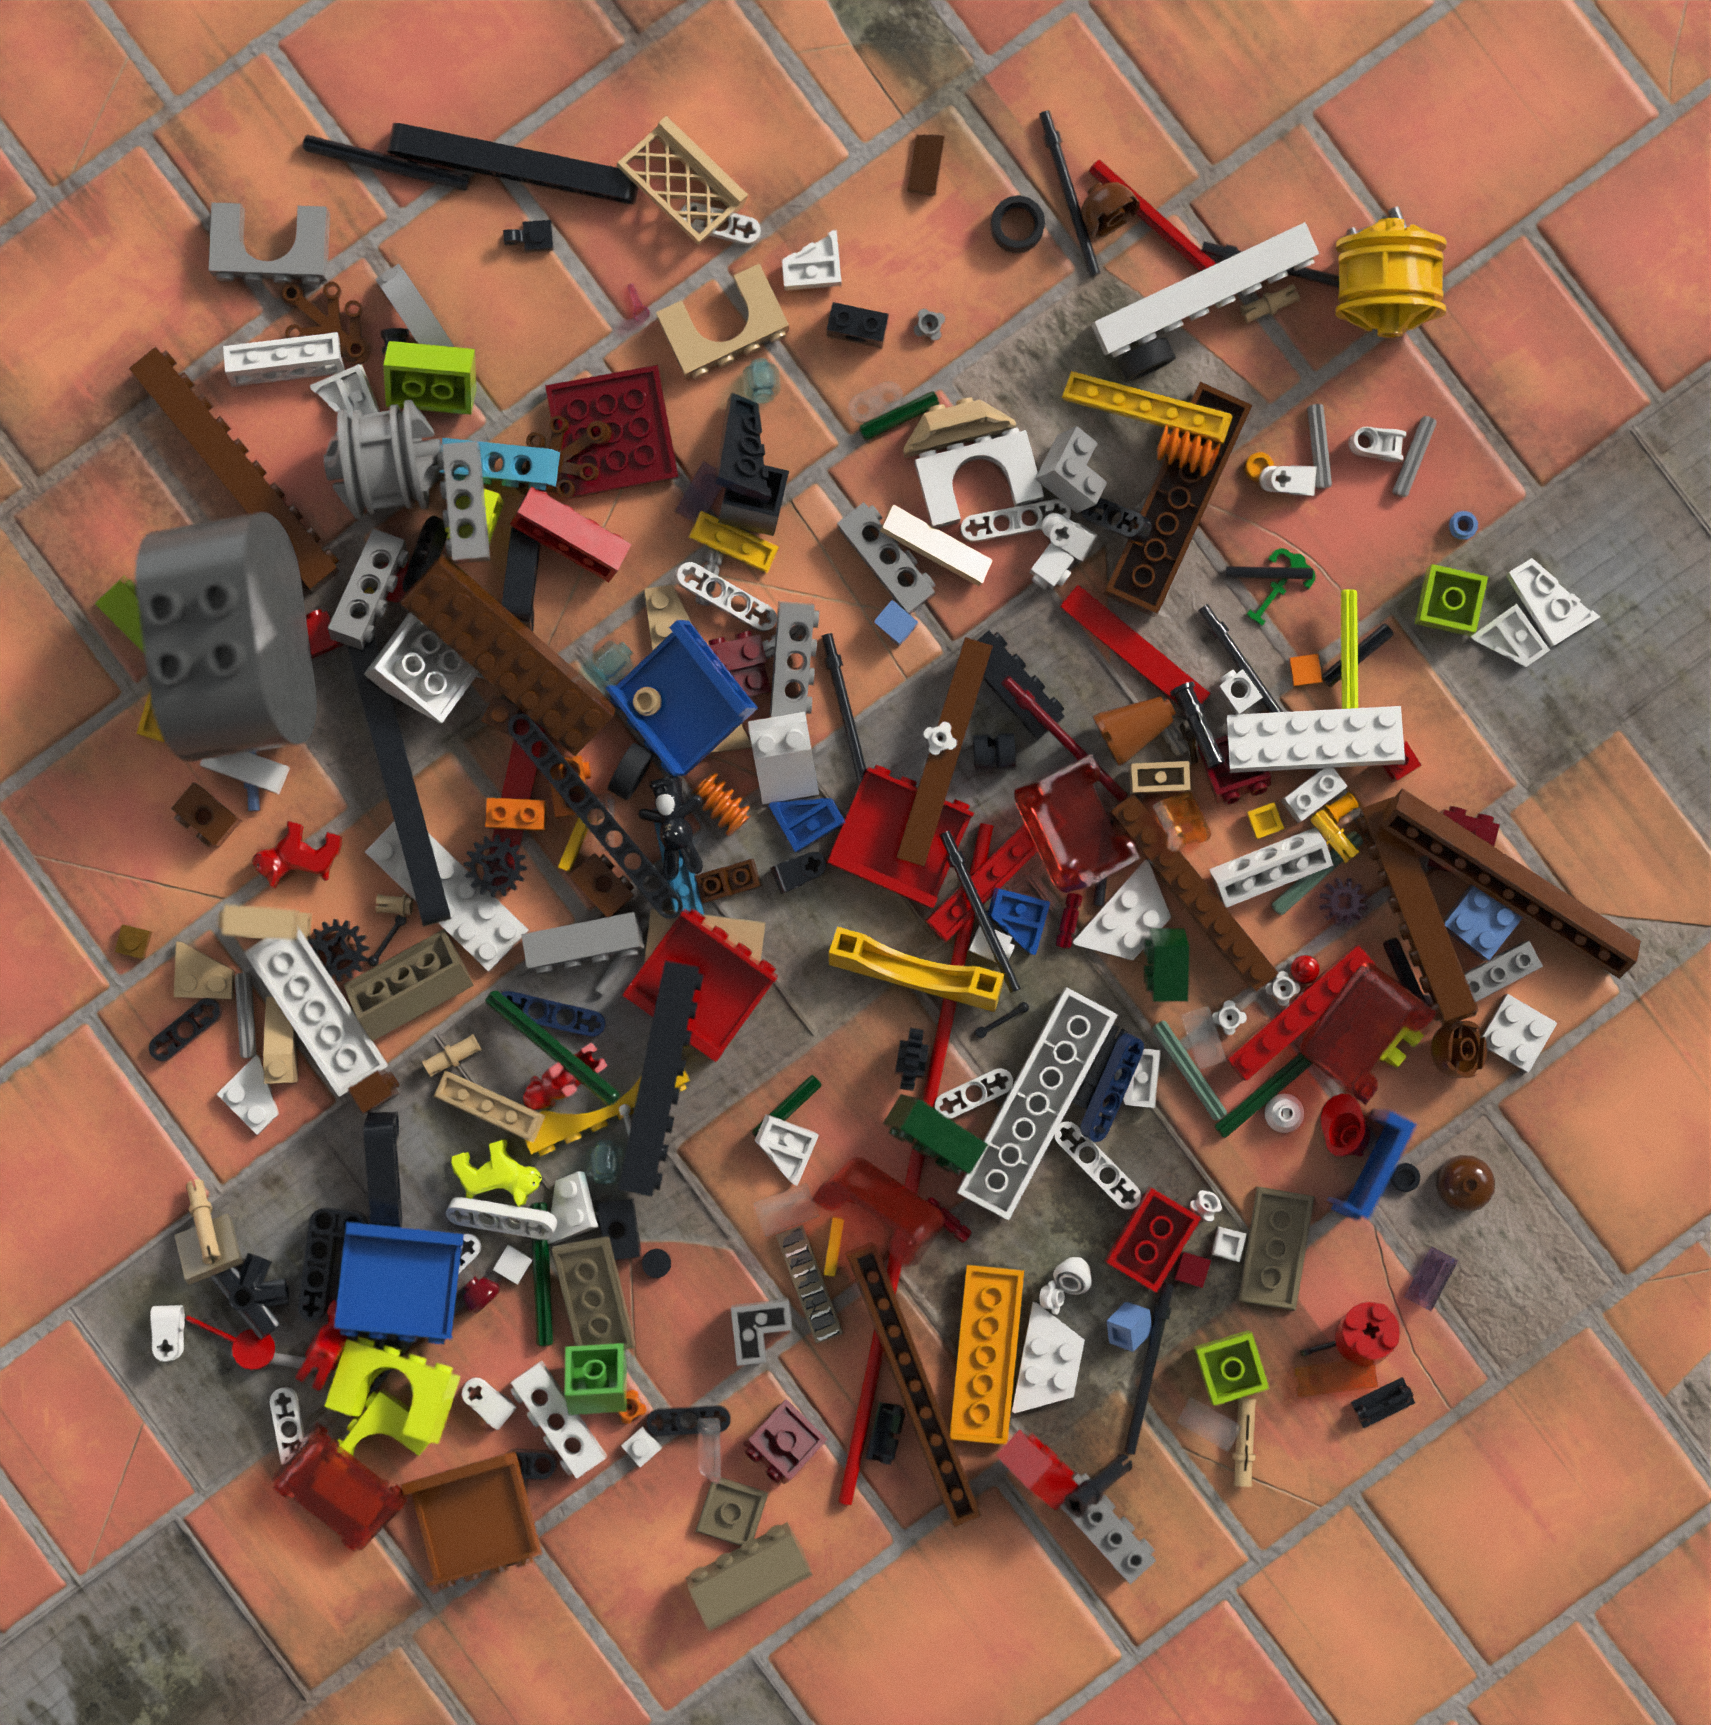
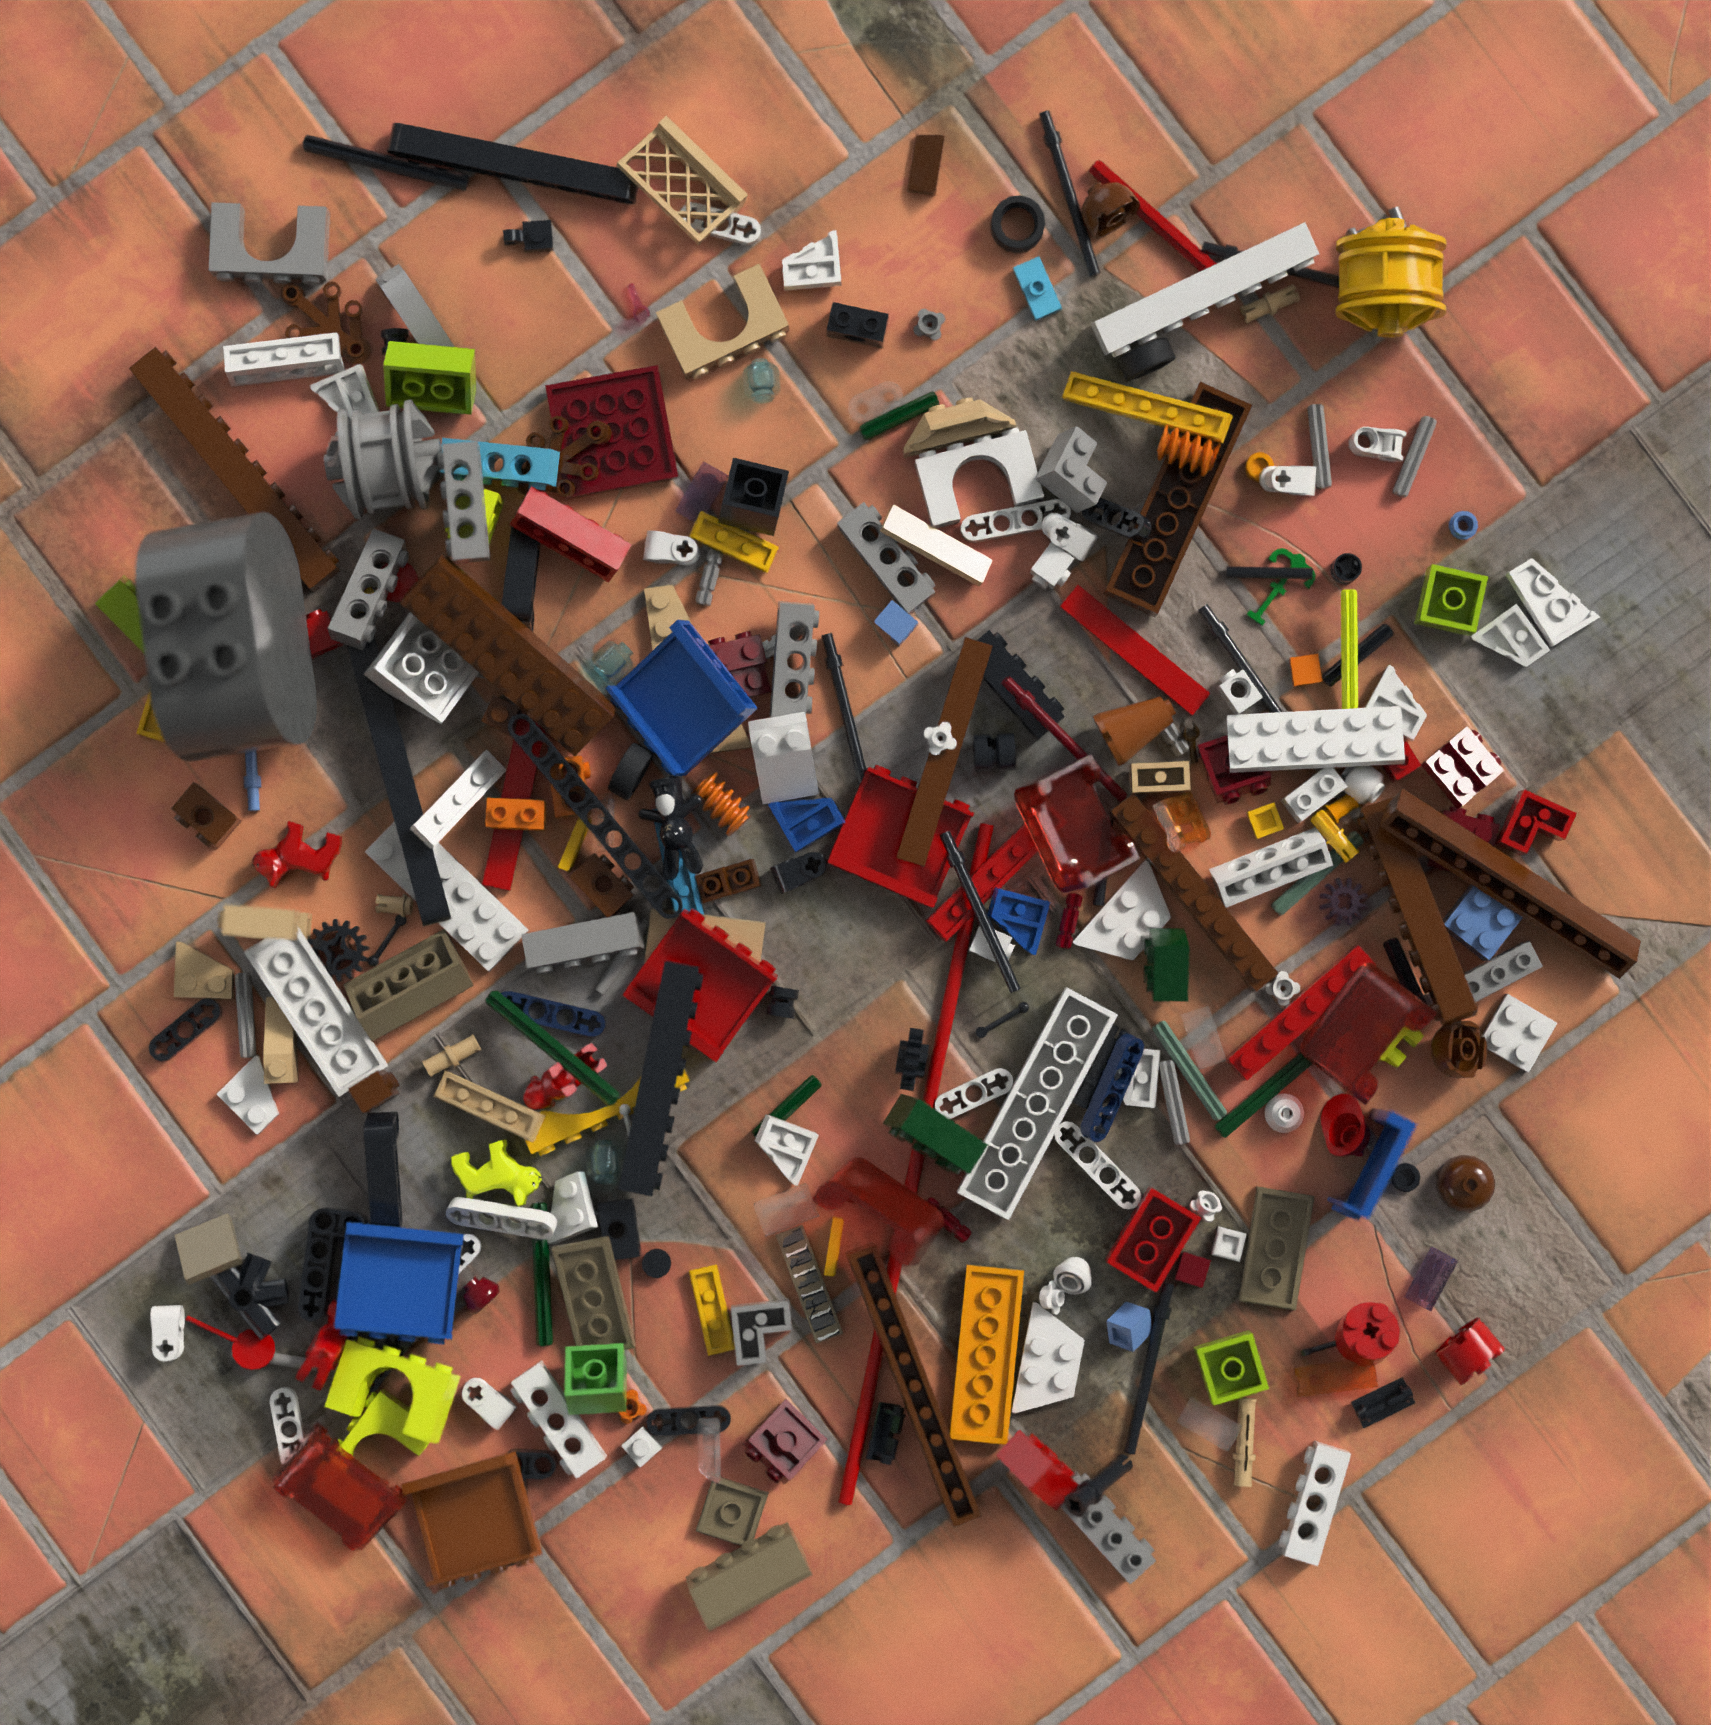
(133, 941): pearl gold plate -> none
(201, 1210): tan pin -> none
(250, 769): white tile -> none
(429, 543): black beam -> none
(458, 799): none -> white plate
(489, 878): black gear -> none
(513, 1264): white tile -> none
(647, 701): tan plate -> none
(665, 547): none -> white piece
(712, 1309): none -> yellow tile
(723, 601): white beam -> none
(741, 452): black wing -> none
(780, 1008): none -> black wheel
(958, 983): yellow arch -> none
(1037, 288): none -> medium azure plate
(1174, 1102): none -> light grey axle
(1193, 712): black pin -> none
(1221, 1017): white plate -> none
(1305, 969): red plate -> none
(1310, 1548): none -> white brick
(1349, 565): none -> black wheel
(1363, 783): none -> white head
(1392, 692): none -> white wing
(1463, 767): none -> plate
(1469, 1350): none -> red brick
(1533, 815): none -> red brick

